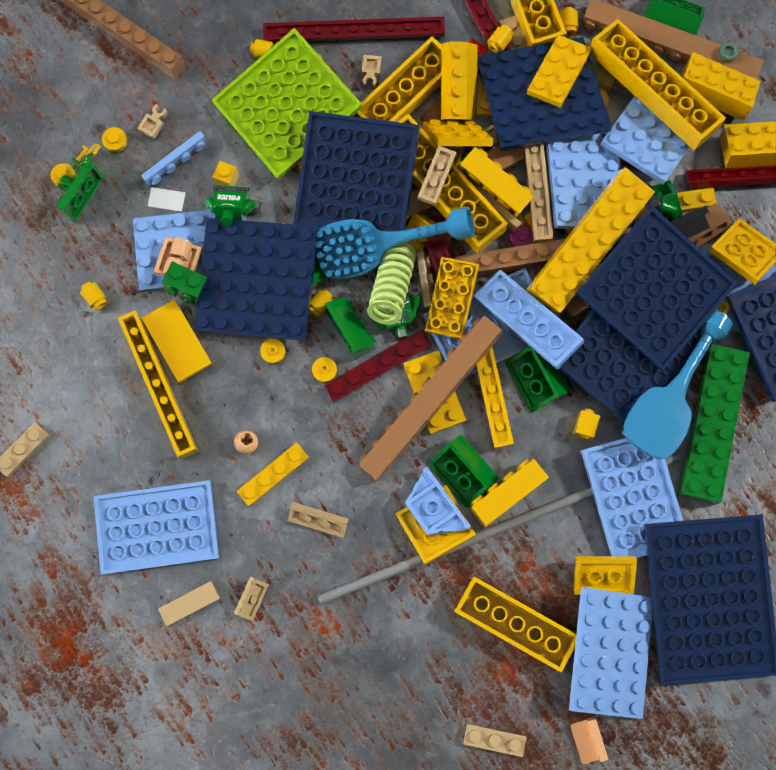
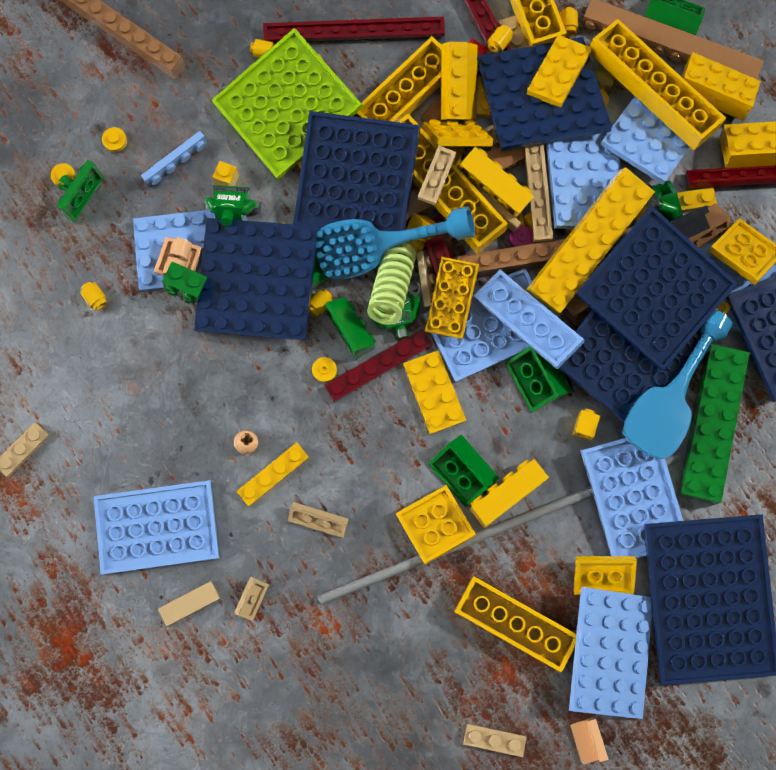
(85, 156): piece -> none
(152, 123): tan plate -> none
(158, 385): yellow brick -> none
(166, 199): white sticker -> none
(176, 341): yellow tile -> none
(272, 351): yellow wheel -> none
(371, 67): tan plate -> none
(430, 398): medium nougat brick -> none
(434, 507): light blue wing -> none
(494, 401): yellow plate -> none
(728, 52): sand green tile -> none

